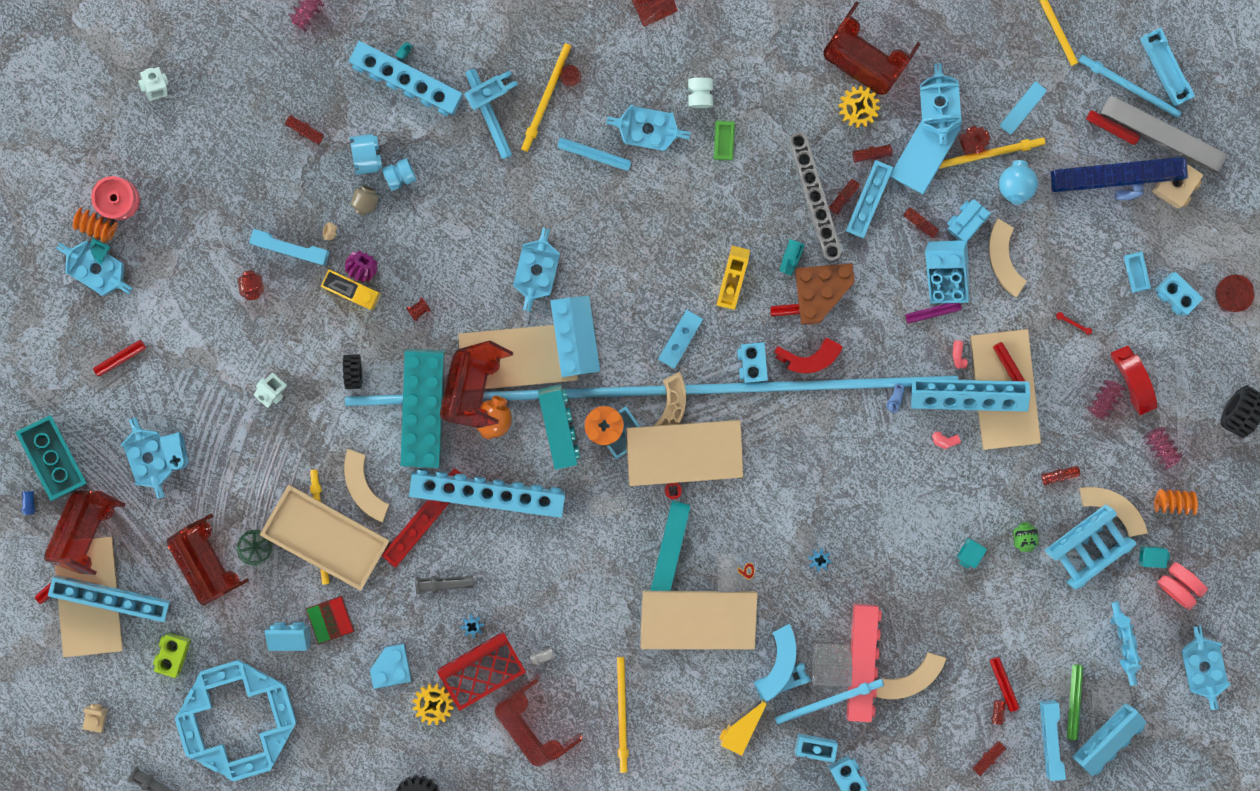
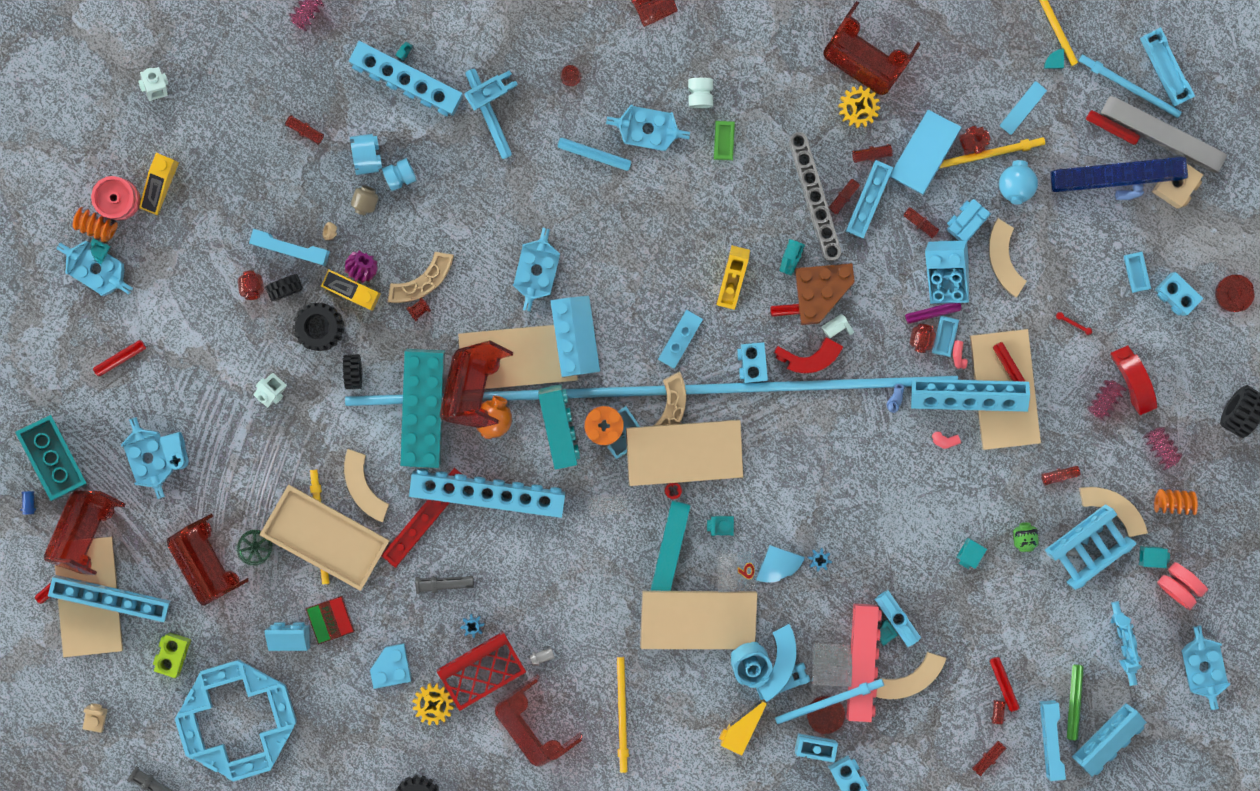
(158, 183): none -> yellow slope
(284, 287): none -> black tyre
(302, 326): none -> black tyre
(425, 283): none -> tan tile
(531, 131): yellow bar -> none
(721, 525): none -> teal bracket
(751, 664): none -> medium azure brick
(778, 565): none -> medium azure brick
(826, 719): none -> clear red tile
(837, 325): none -> light aqua tile
(887, 632): none -> teal tile
(890, 609): none -> medium azure piece
(923, 338): none -> clear red head
(944, 118): medium azure plate -> none
(945, 336): none -> medium azure tile
(1055, 60): none -> teal tile

